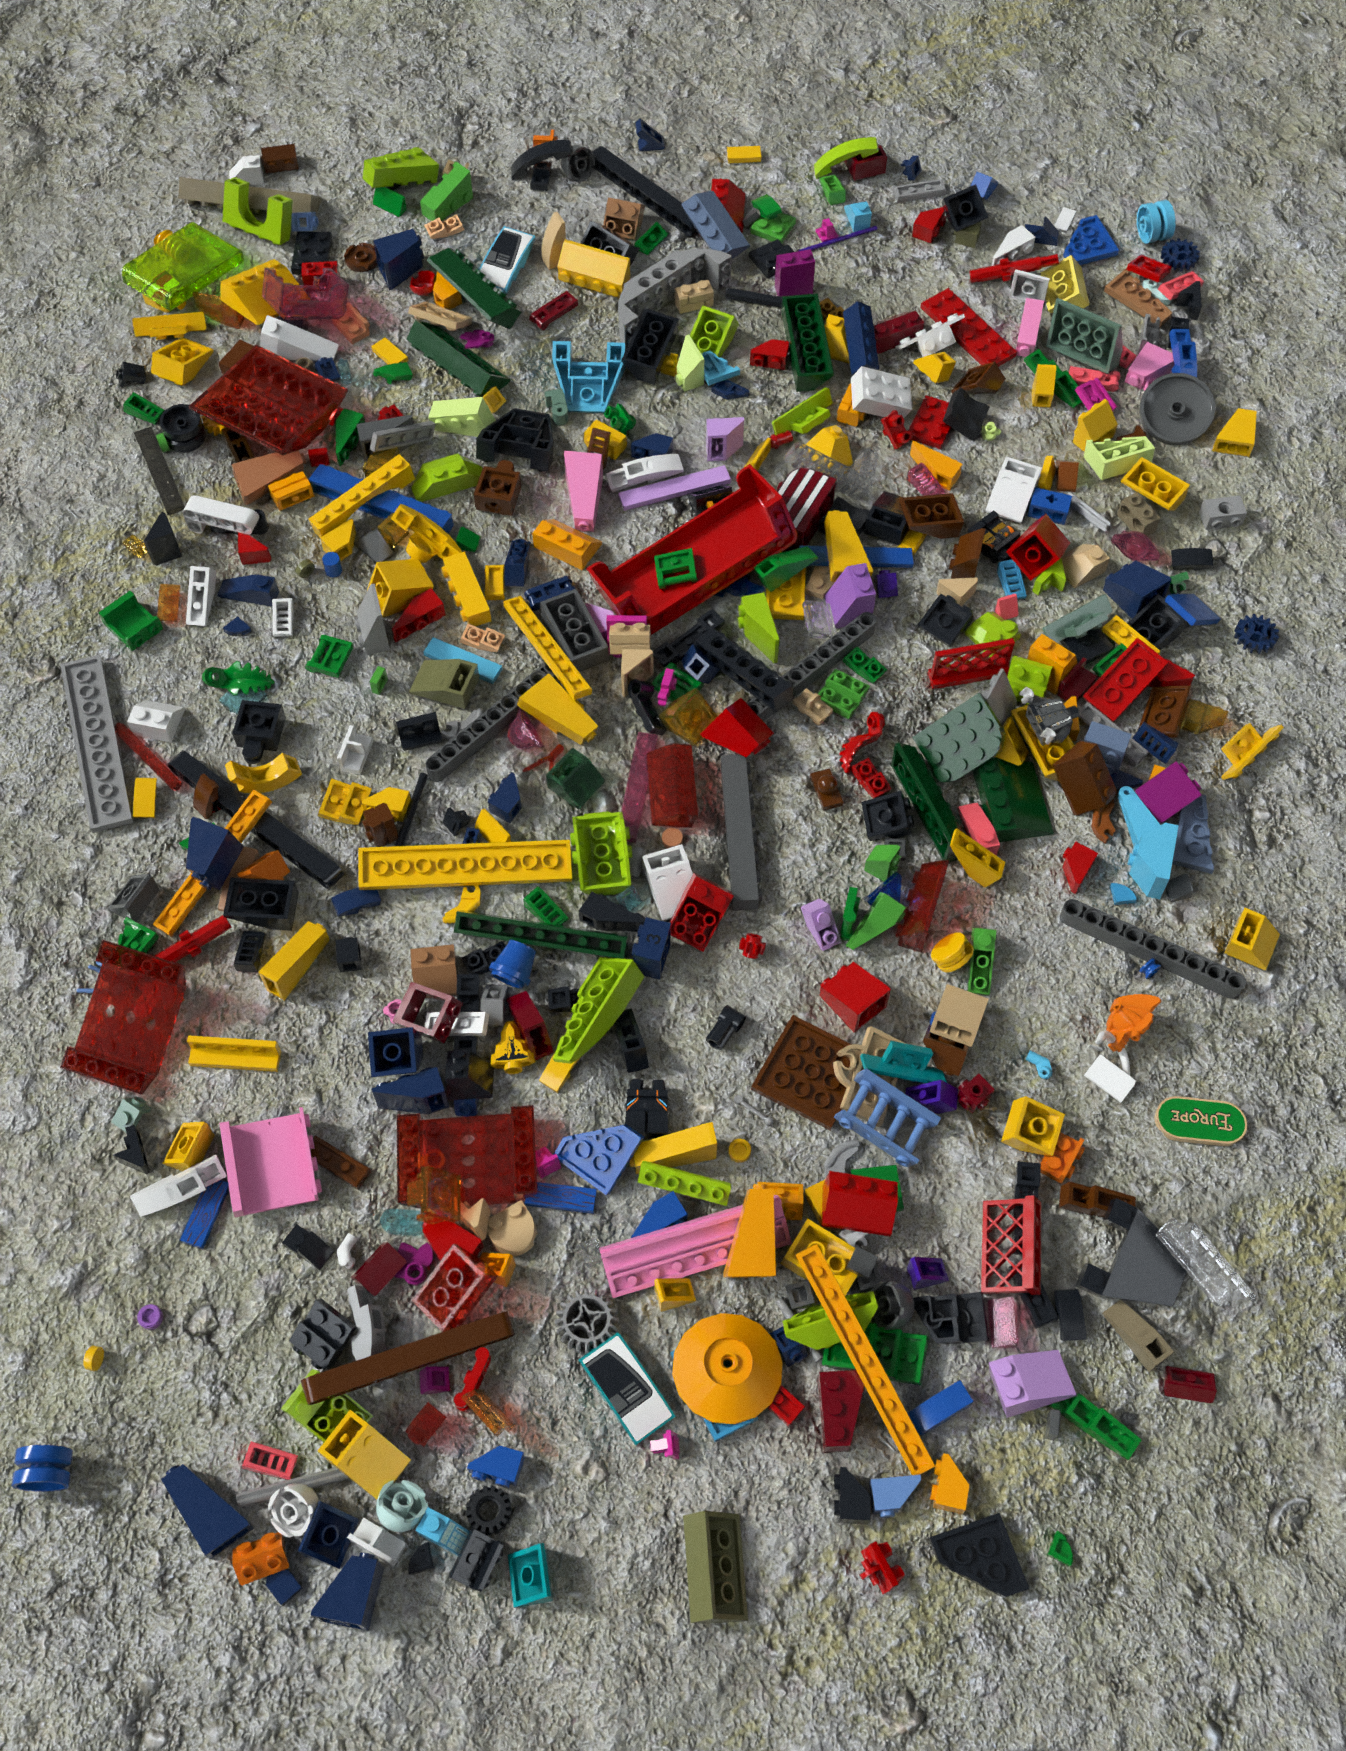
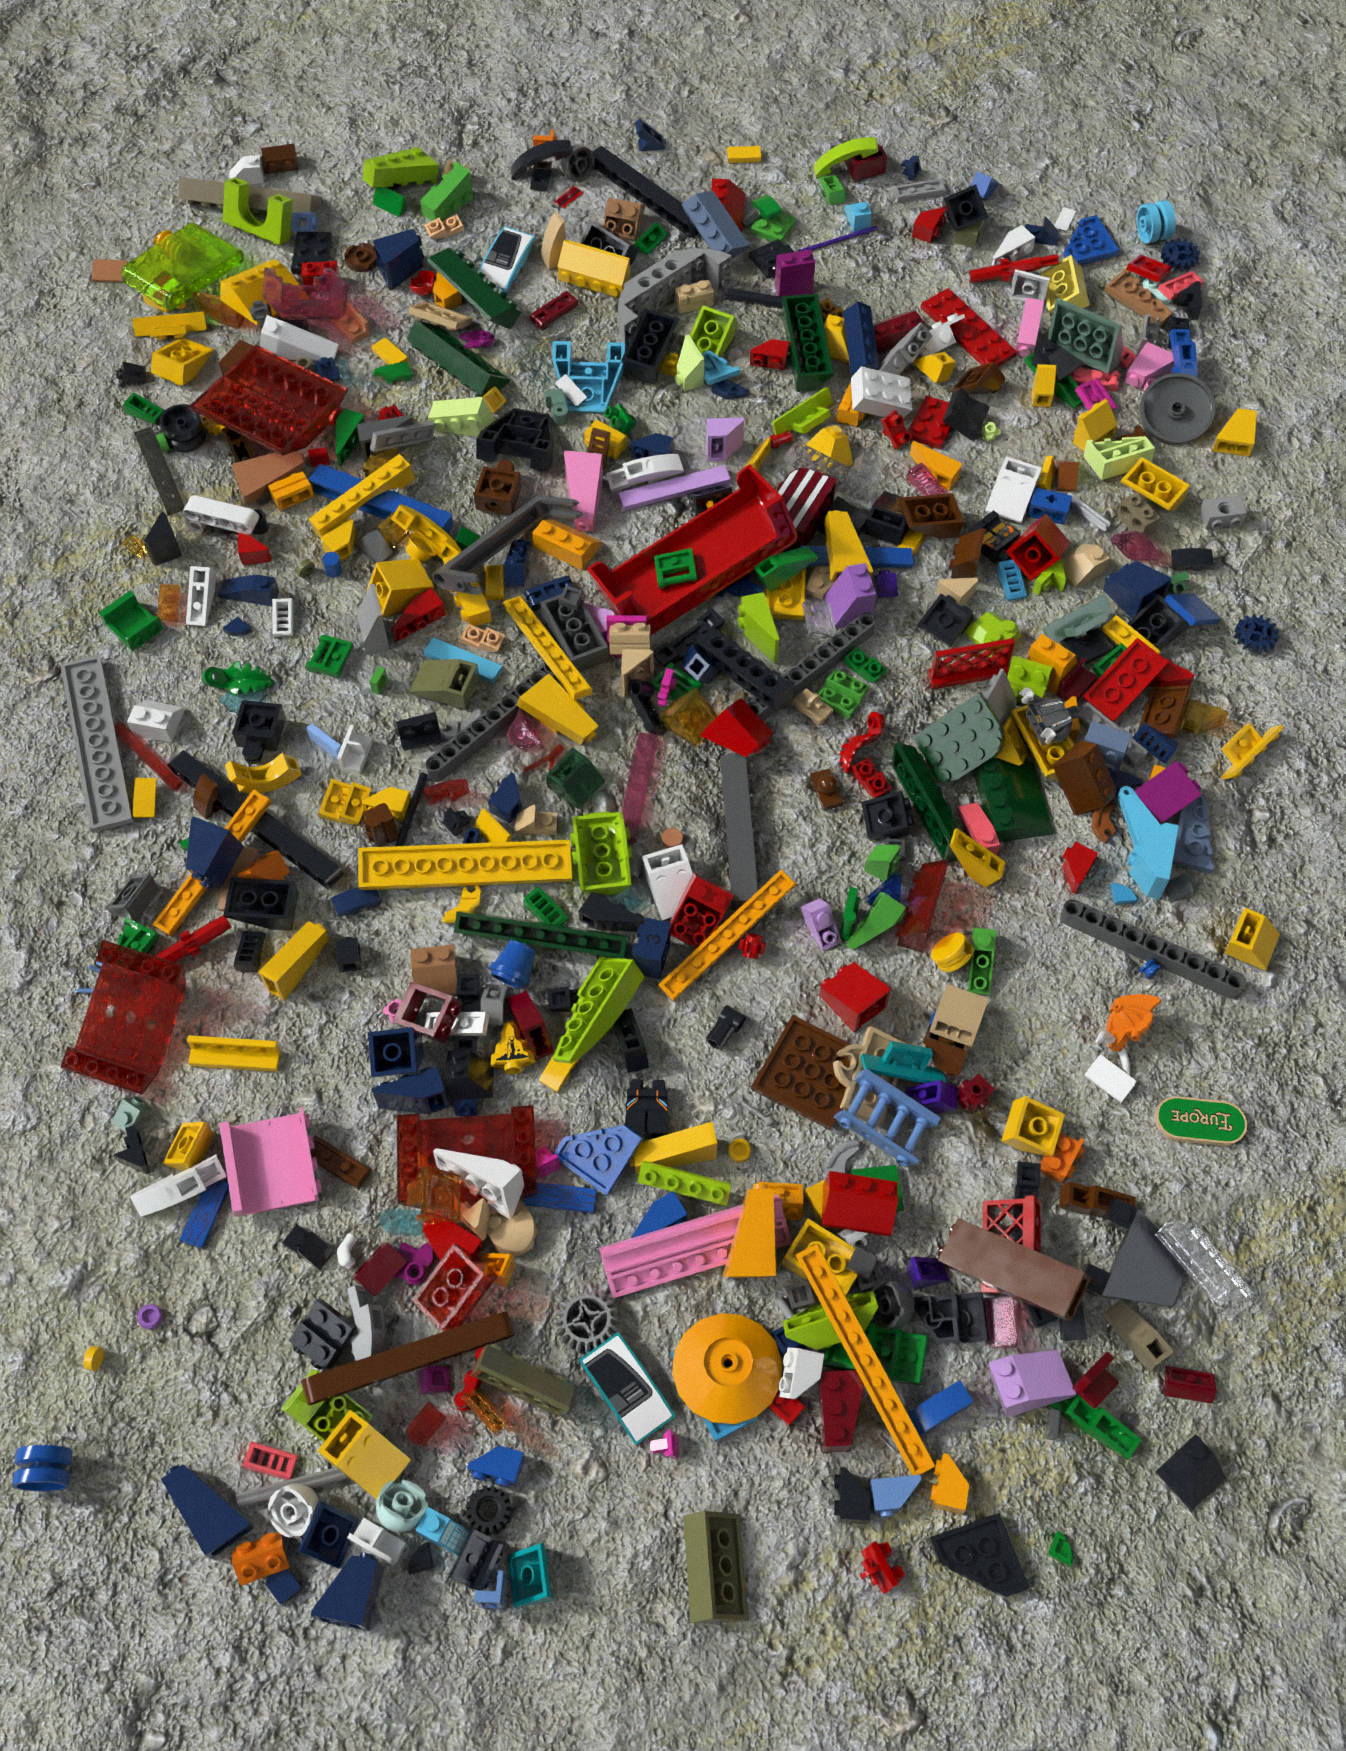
(108, 270): none -> nougat slope
(260, 311): none -> dark grey gear
(323, 740): none -> light blue tile
(445, 477): lime wedge -> none
(452, 789): none -> clear red slope
(458, 571): none -> dark grey piece
(480, 960): black slope -> none
(486, 1176): none -> white wedge
(493, 1599): none -> medium blue panel
(523, 1380): none -> olive slope
(534, 822): none -> tan slope
(568, 197): none -> sticker
(571, 390): none -> white sticker
(571, 597): none -> dark grey tile
(672, 786): clear red slope -> none
(673, 1292): yellow slope -> none
(726, 935): none -> light orange tile
(800, 1371): none -> white slope
(827, 231): dark pink brick -> none
(906, 350): none -> light grey slope
(1007, 607): coral slope -> none
(1014, 1269): none -> reddish brown brick
(1042, 1064): medium azure arm -> none
(1053, 354): none -> black slope
(1097, 1382): none -> dark red panel
(1192, 1472): none -> black slope

